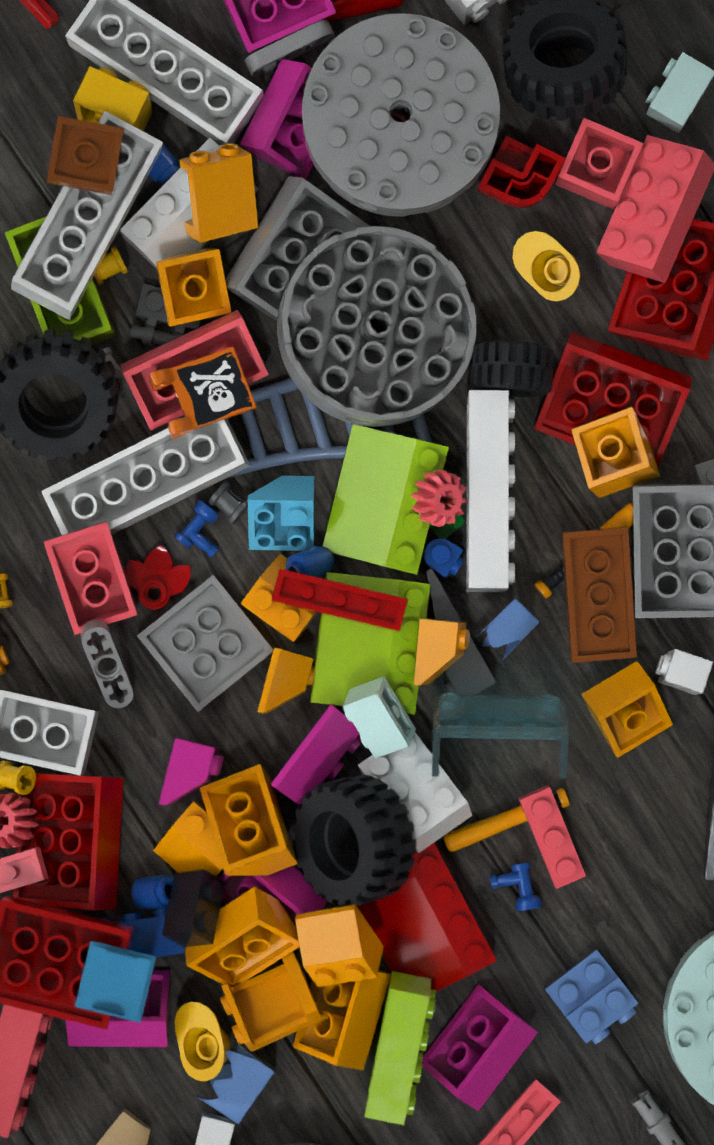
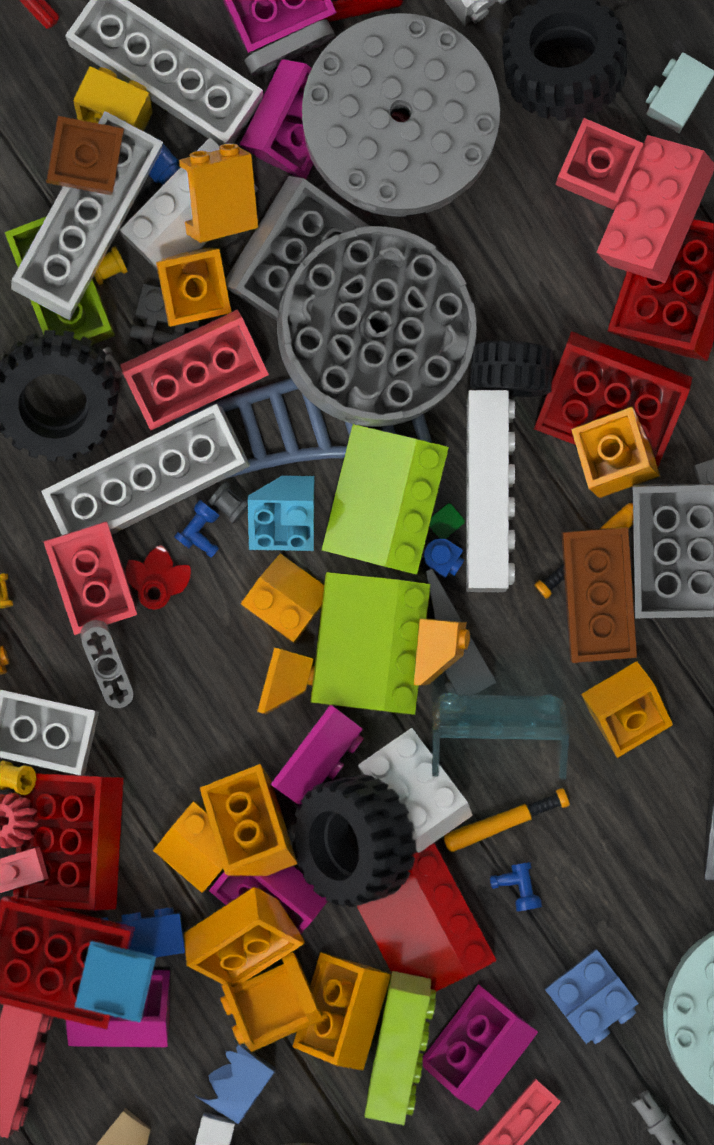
(152, 892): blue brick -> none
(189, 769): dark pink slope -> none
(193, 908): black brick -> none
(200, 1041): yellow piece -> none
(205, 643): light grey plate -> none
(207, 390): flag -> none
(312, 562): blue brick -> none
(338, 945): light orange slope -> none
(340, 600): red plate -> none
(378, 717): light aqua brick -> none
(439, 498): coral gear -> none
(510, 627): medium blue piece -> none
(521, 174): red brick -> none
(546, 265): yellow piece -> none
(551, 836): coral plate -> none
(683, 671): white brick -> none

